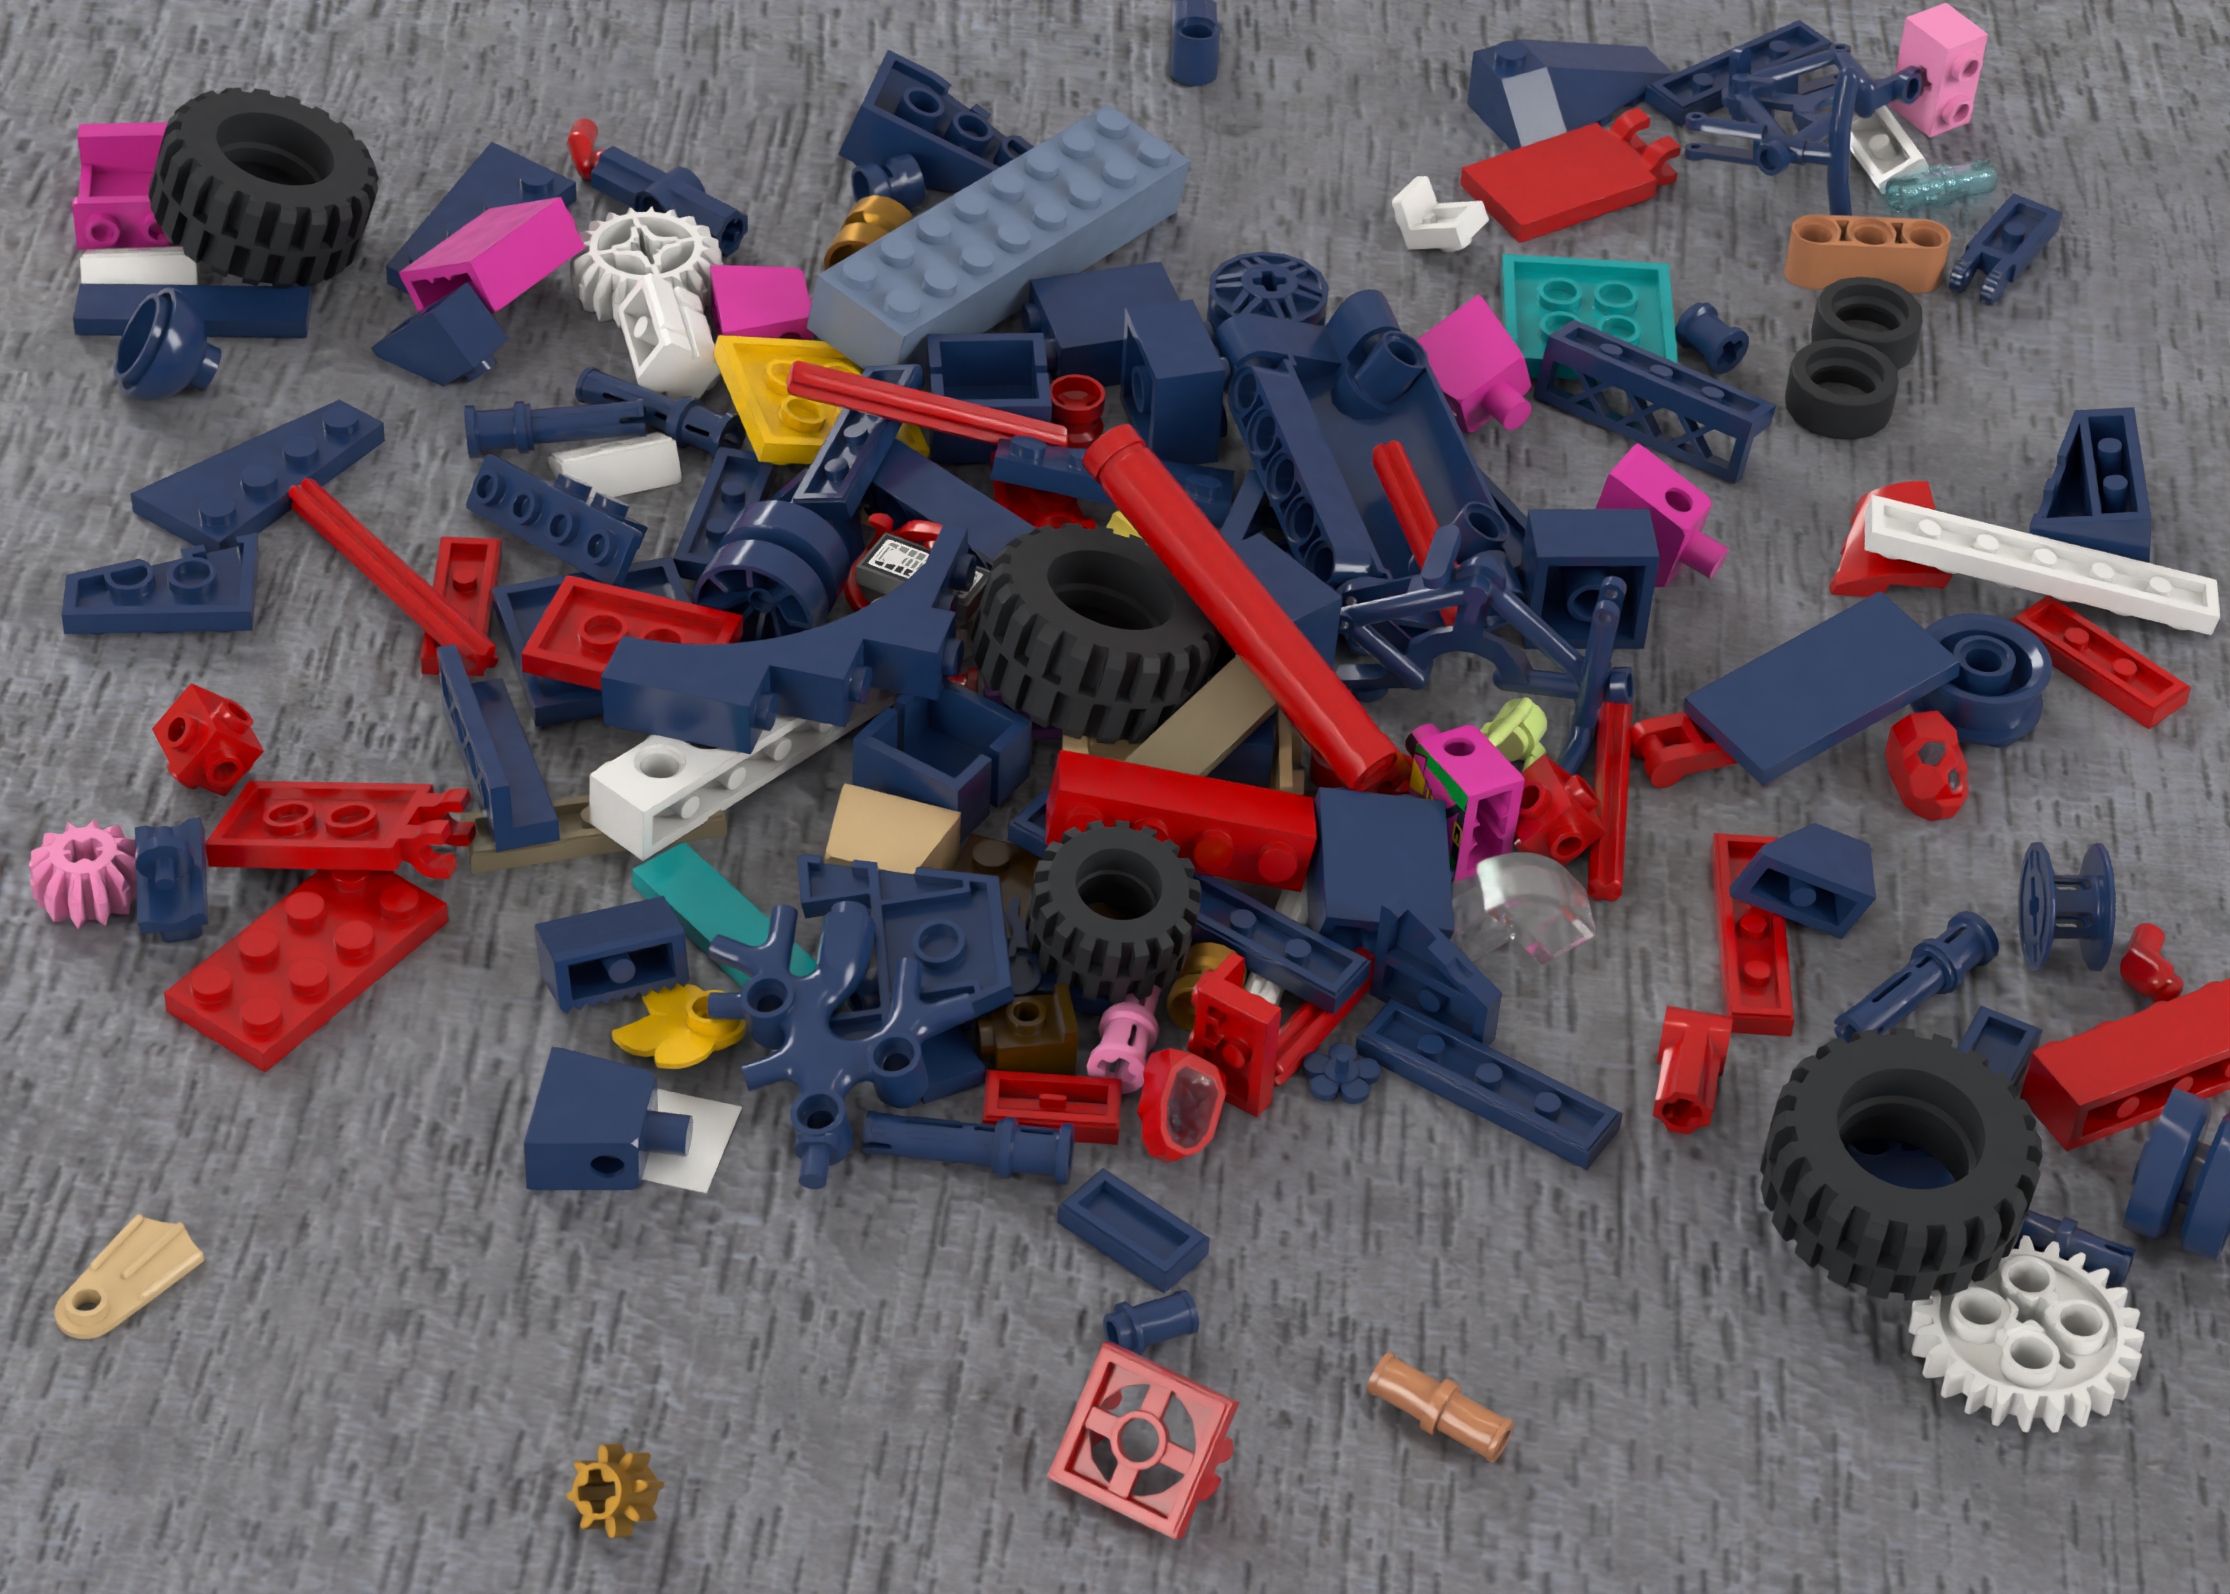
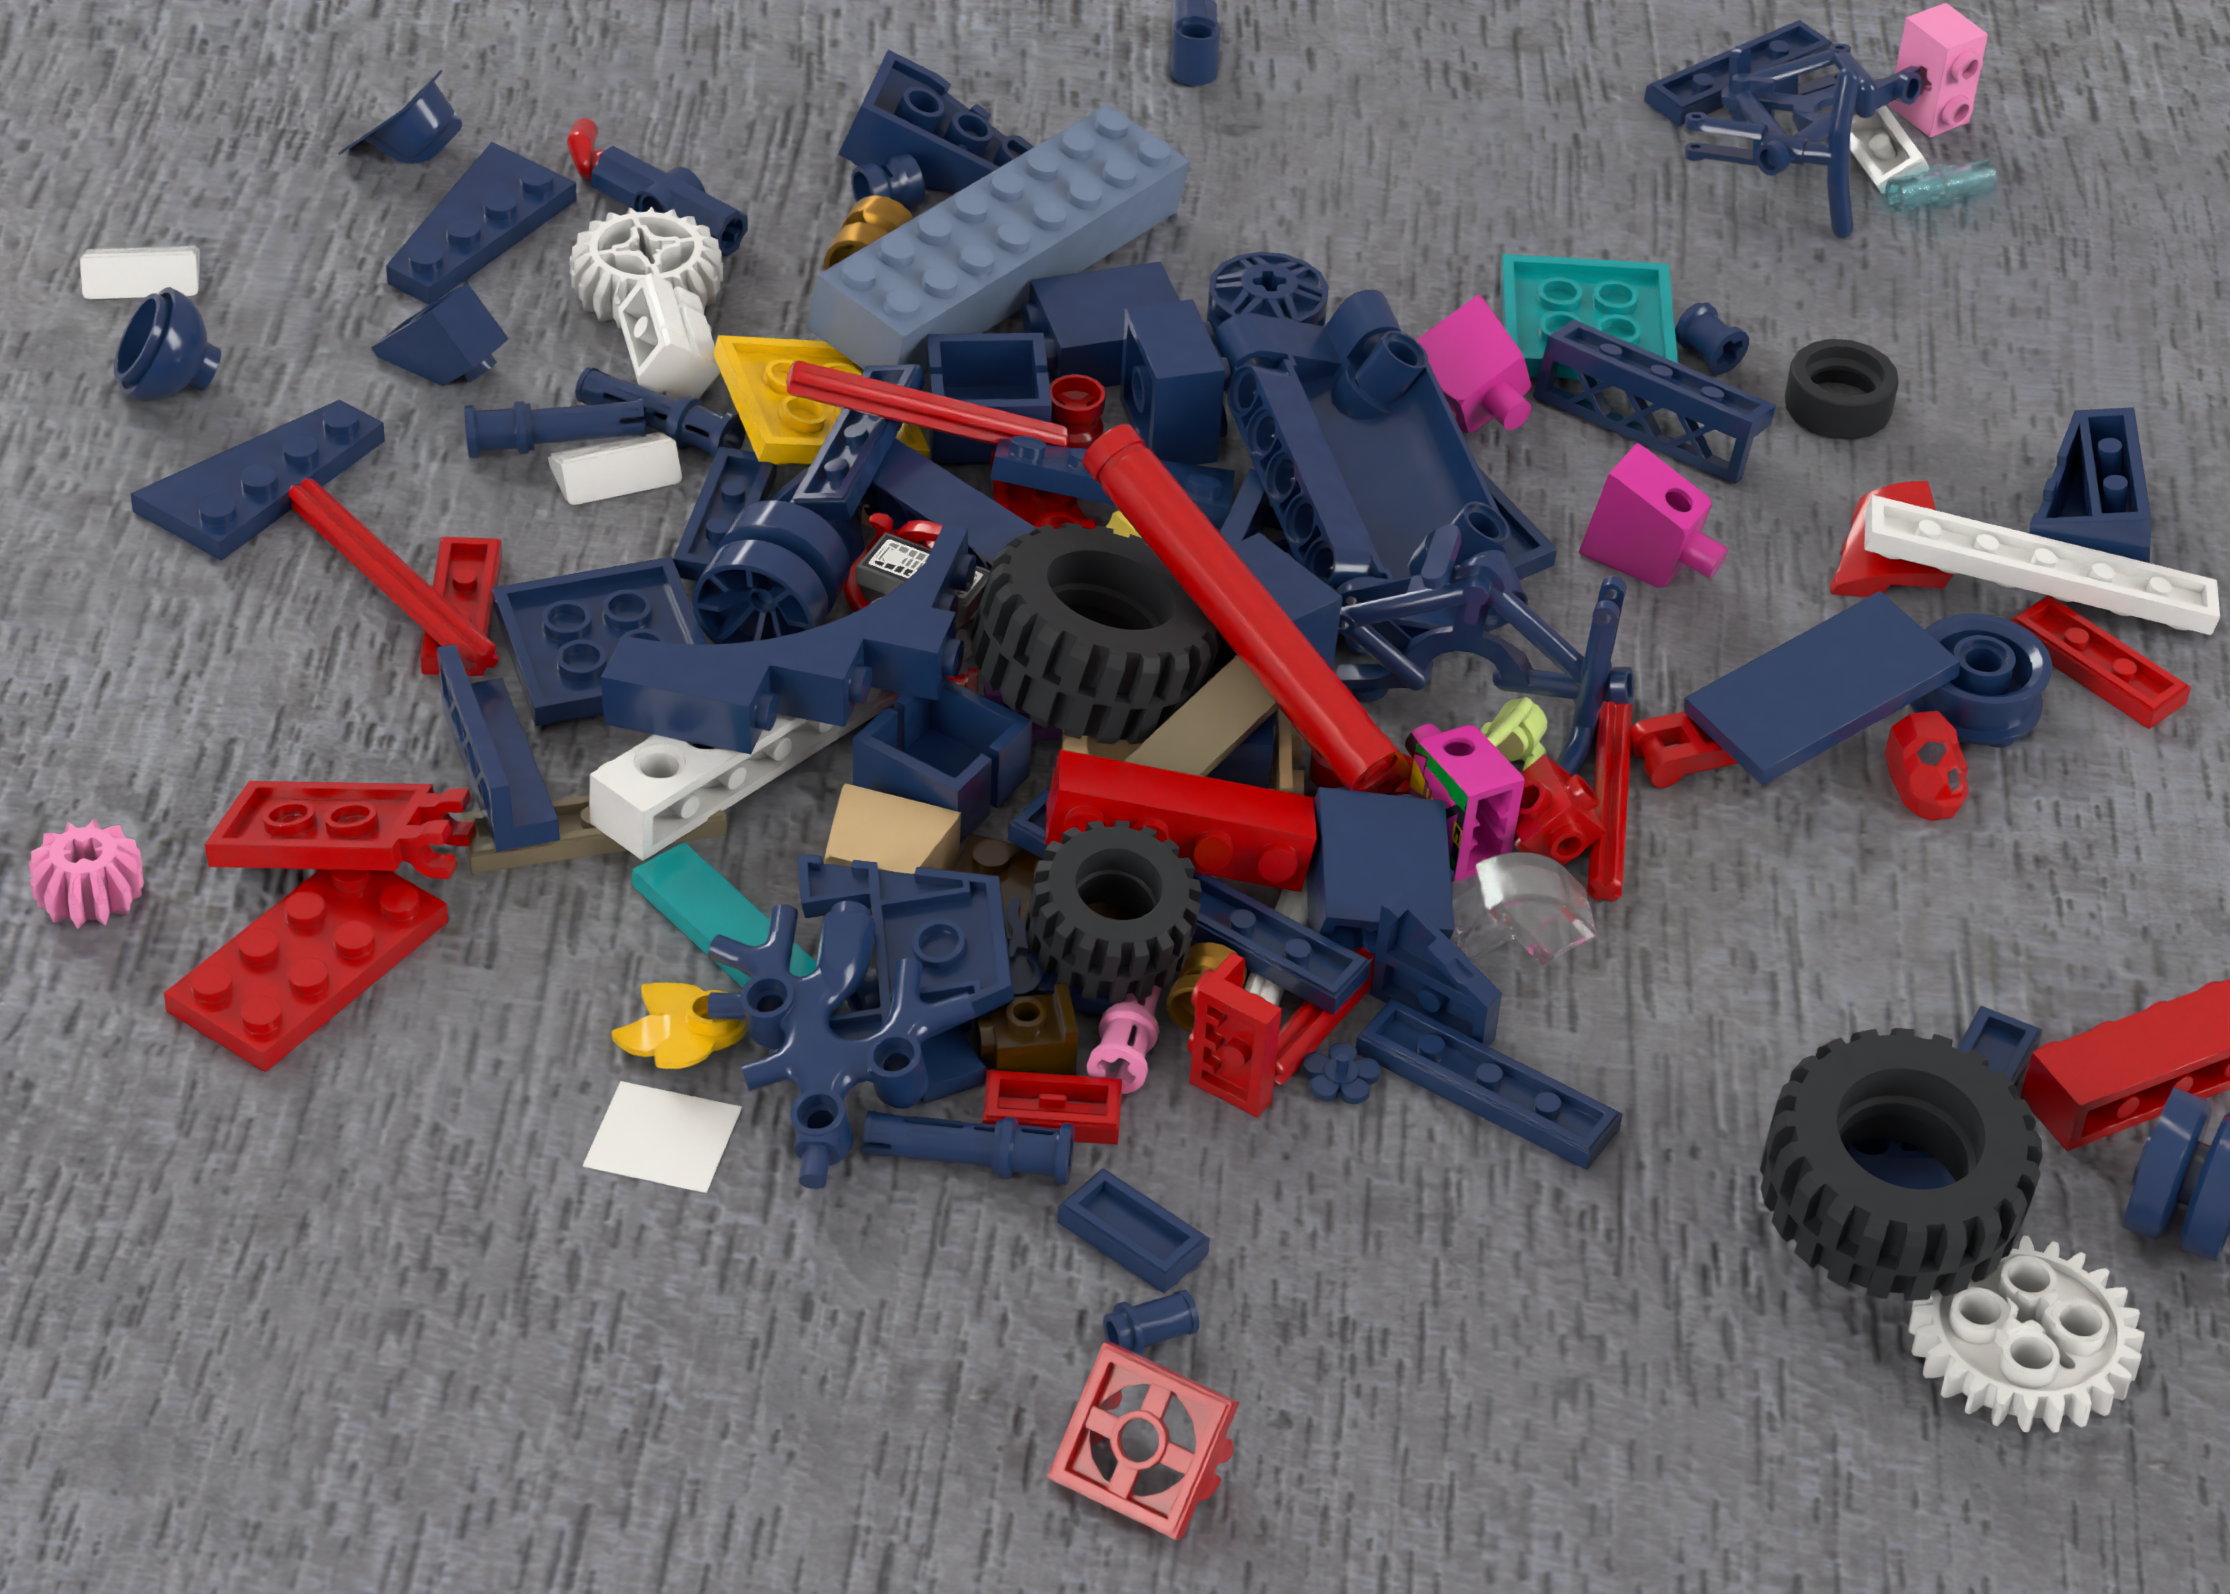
(115, 186): dark pink panel -> none
(127, 1276): tan piece -> none
(171, 880): dark blue hips -> none
(175, 596): dark blue wing -> none
(207, 740): red brick -> none
(224, 309): dark blue tile -> none
(263, 187): black tyre -> none
(418, 129): none -> dark blue piece
(496, 254): dark pink brick -> none
(559, 518): dark blue bracket -> none
(591, 617): red plate -> none
(597, 1125): dark blue torso -> none
(612, 953): dark blue brick -> none
(635, 1490): pearl gold gear -> none
(759, 302): dark pink torso -> none
(1179, 1104): rock -> none
(1408, 504): red axle -> none
(1435, 224): white bracket -> none
(1440, 1407): nougat pin -> none
(1553, 87): dark blue wedge -> none
(1571, 555): dark blue brick -> none
(1572, 176): red tile -> none
(1691, 1059): red piece -> none
(1750, 946): red tile -> none
(1811, 879): dark blue slope -> none
(1872, 247): nougat beam -> none
(1875, 302): black tyre -> none
(1933, 969): dark blue pin -> none
(2005, 246): dark blue hinge -> none
(2073, 1240): dark blue pin -> none
(2089, 907): dark blue piece -> none
(2146, 969): red arm -> none

